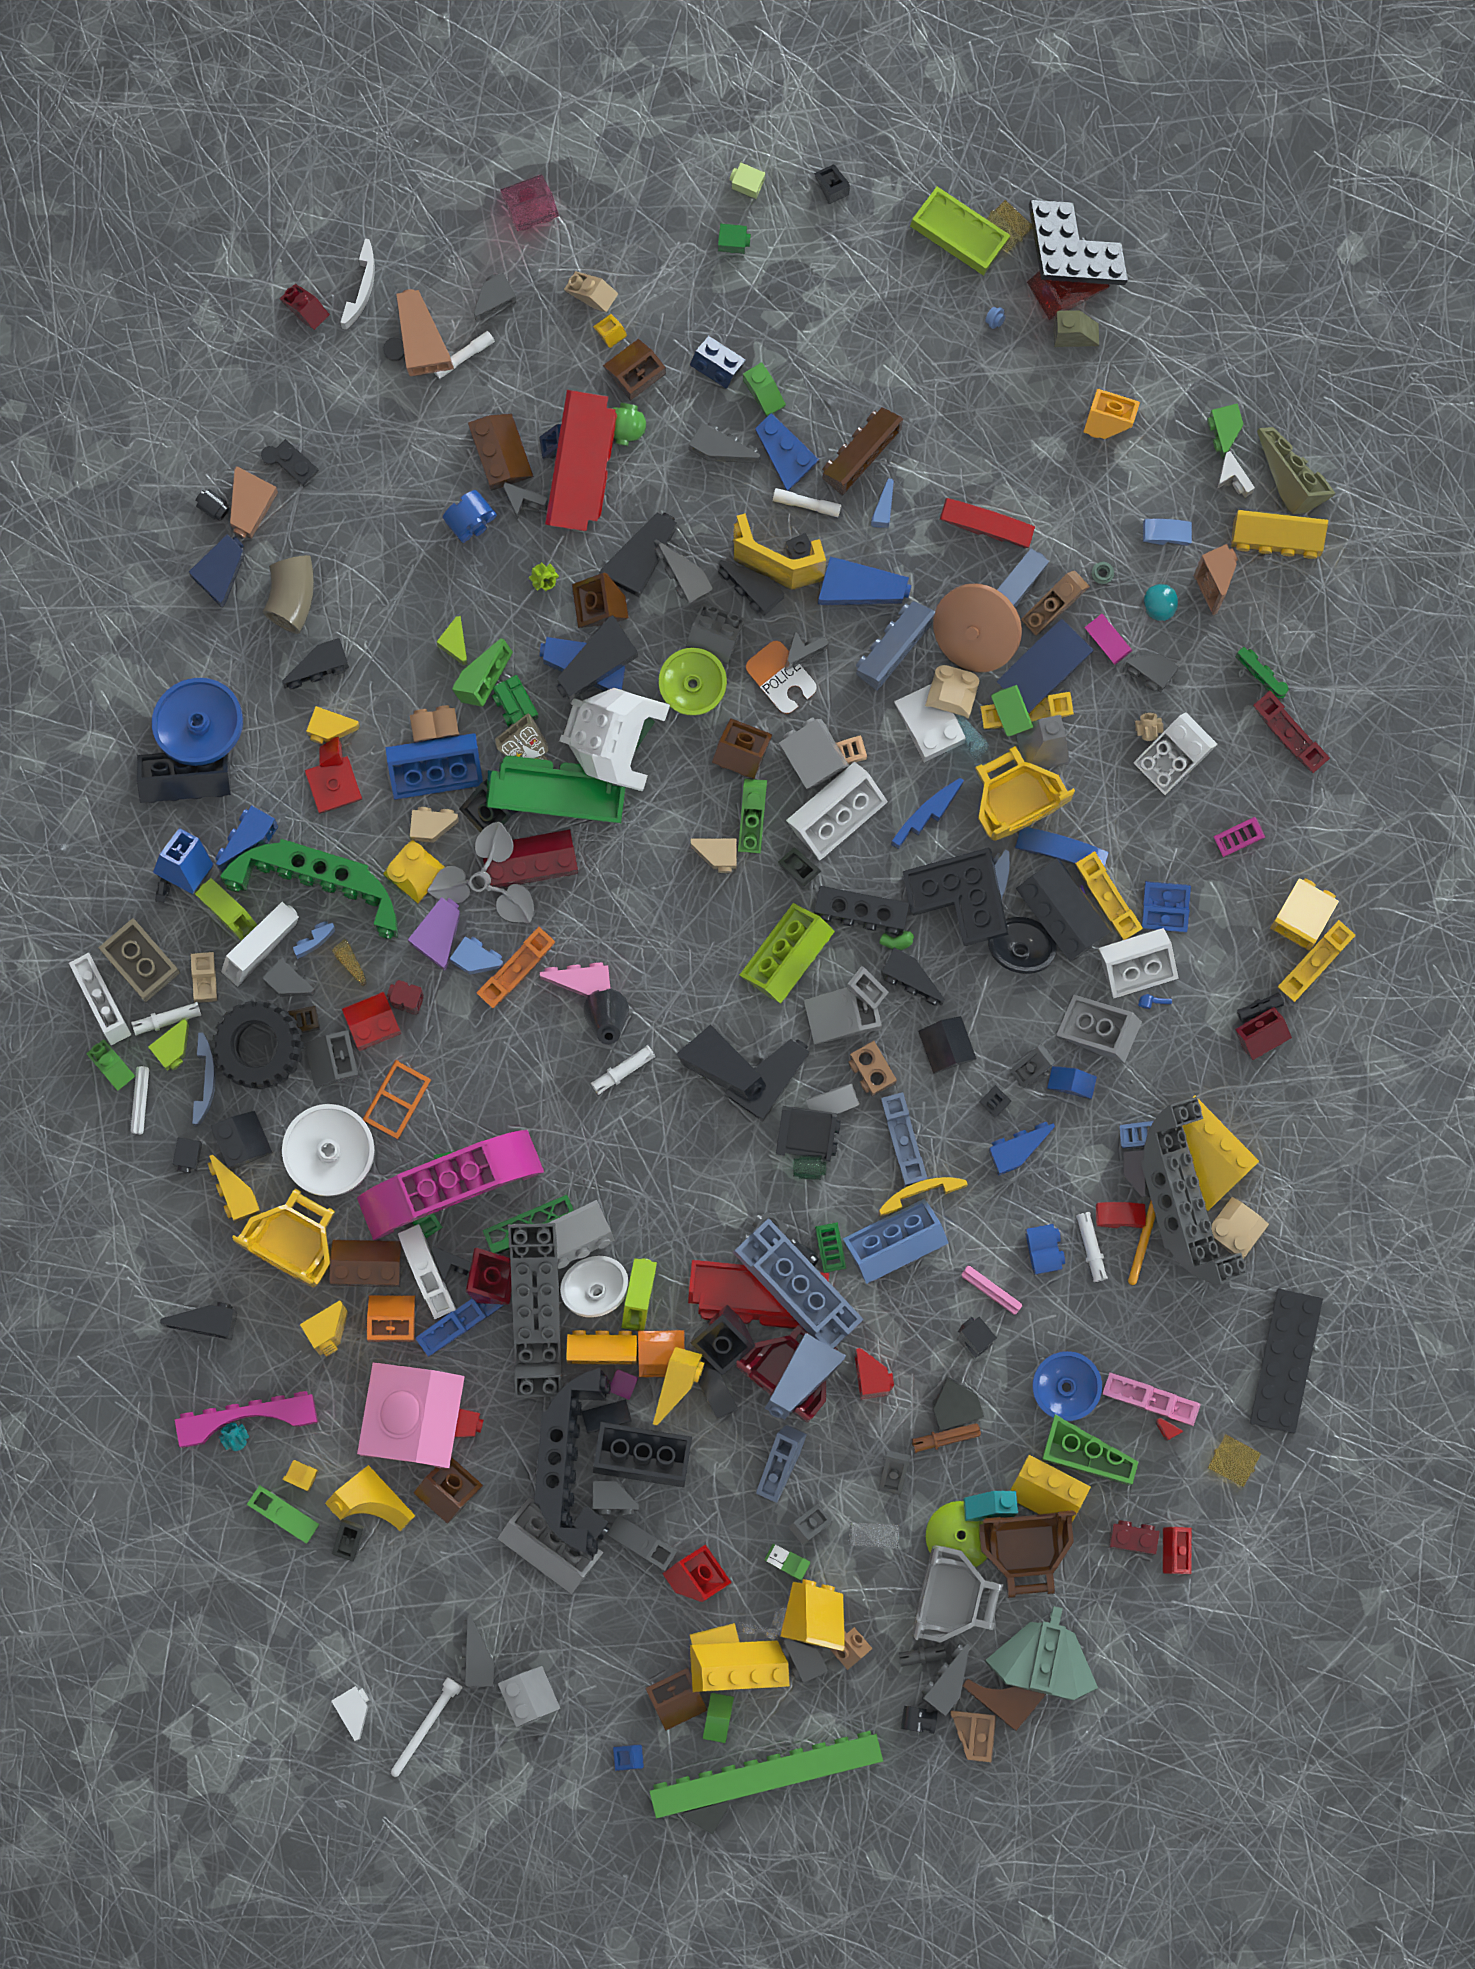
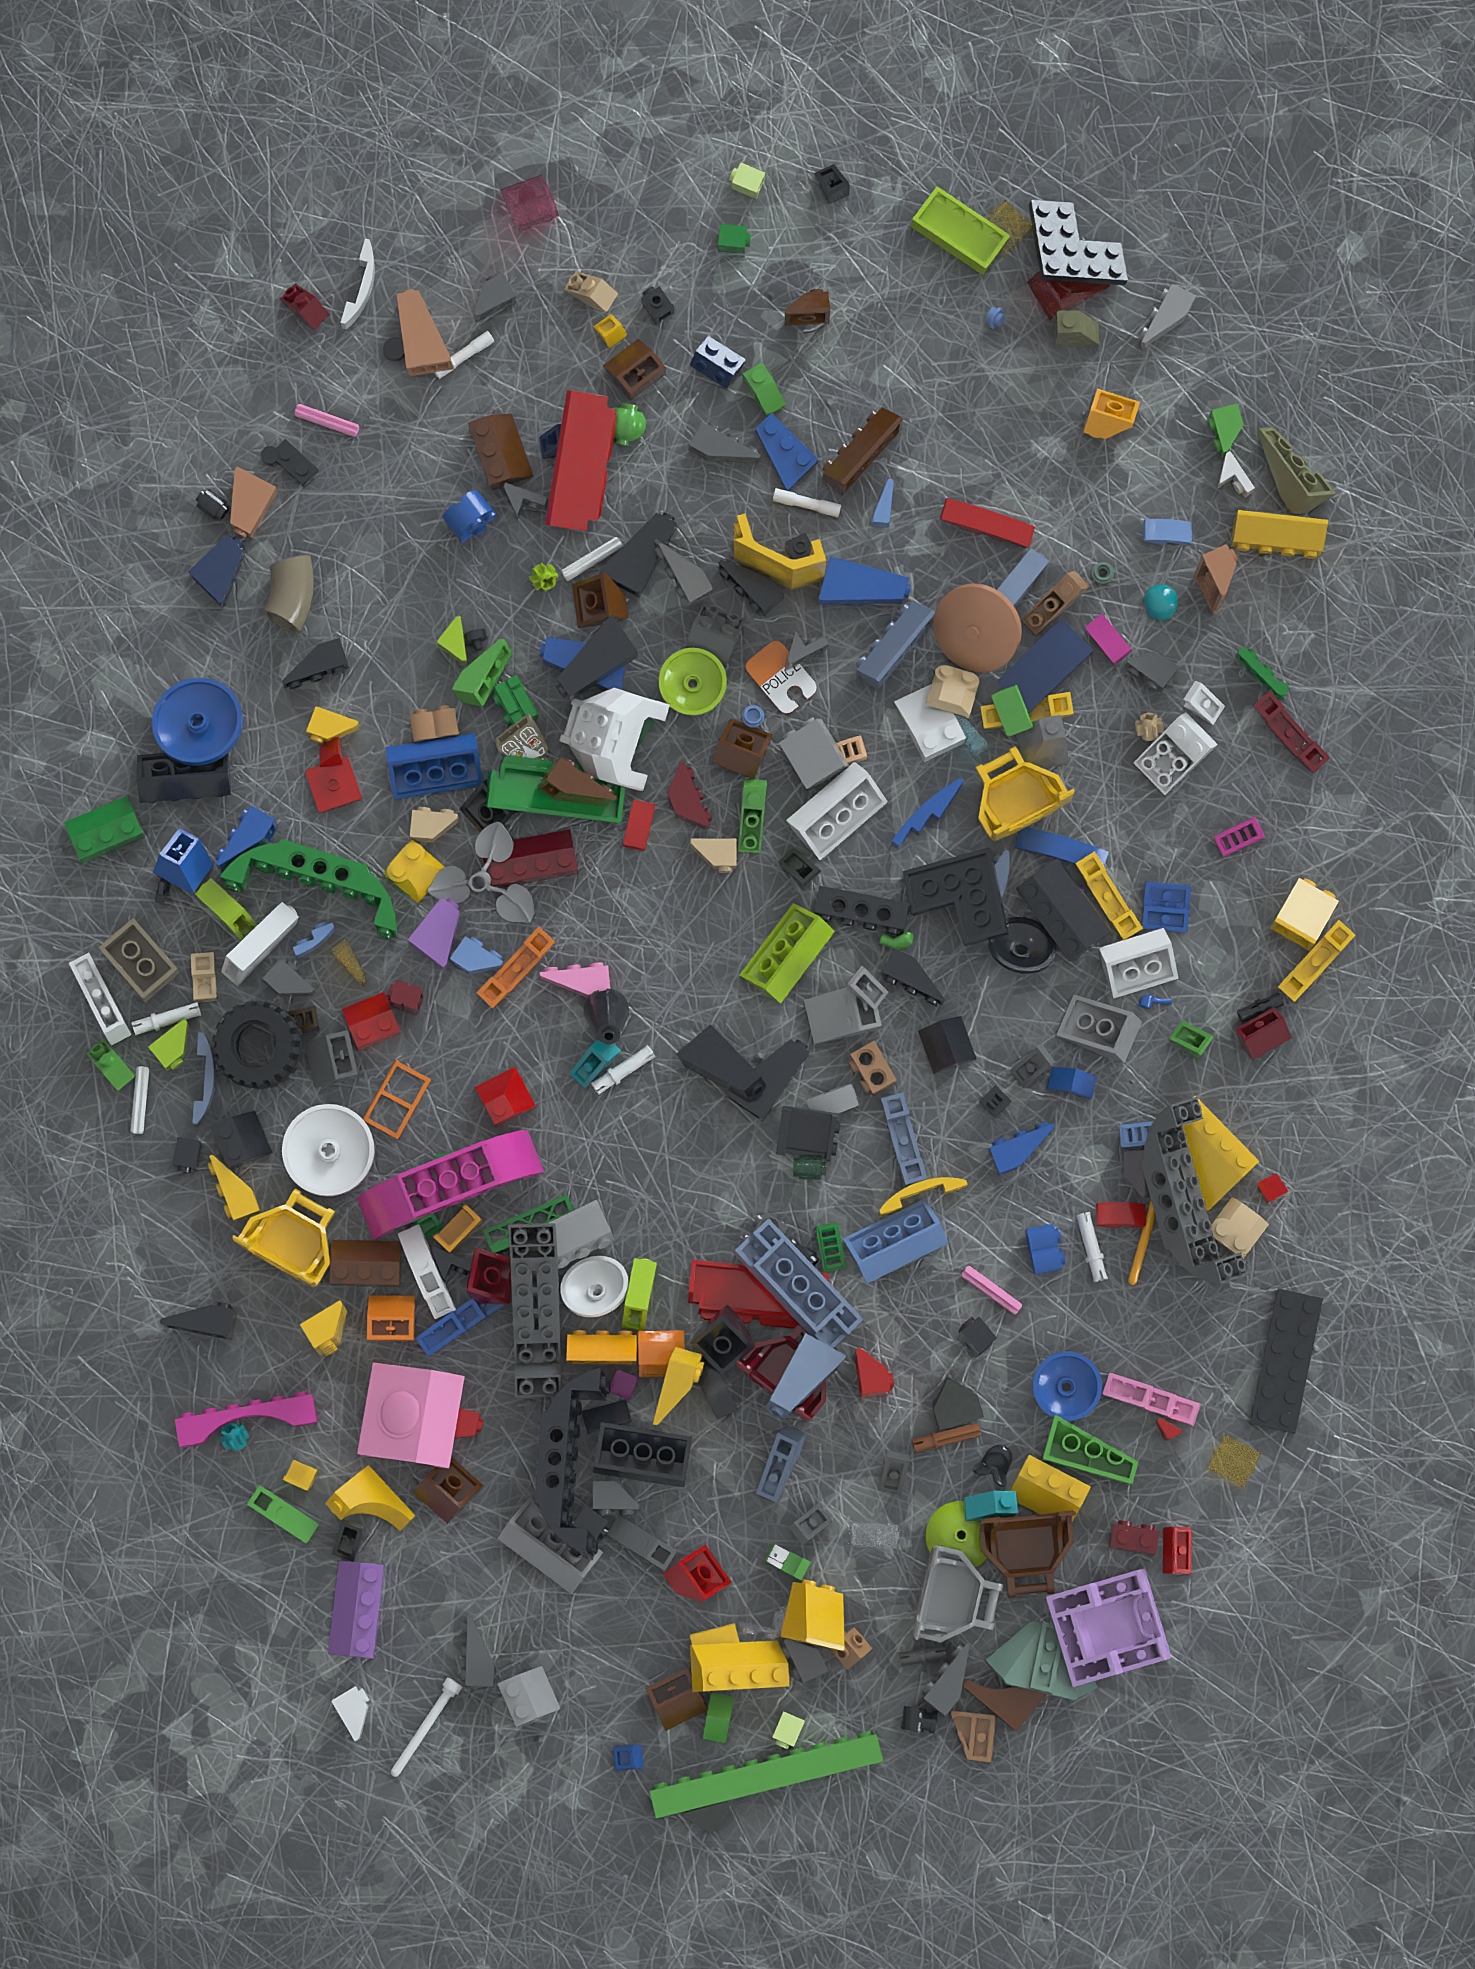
(104, 830): none -> green slope
(326, 420): none -> bright pink axle
(356, 1609): none -> medium lavender slope
(458, 1229): none -> light orange panel
(476, 638): none -> black tile
(505, 1097): none -> red slope
(571, 785): none -> reddish brown slope
(592, 559): none -> white axle
(594, 1062): none -> teal slope
(639, 825): none -> red slope
(657, 311): none -> black brick
(686, 798): none -> dark red slope
(753, 716): none -> medium blue plate
(787, 1730): none -> yellowish green brick
(809, 309): none -> reddish brown slope
(995, 1462): none -> black piece
(1108, 1627): none -> lavender slope
(1172, 312): none -> light grey slope
(1191, 1039): none -> bright green slope
(1203, 703): none -> white slope
(1272, 1188): none -> red slope

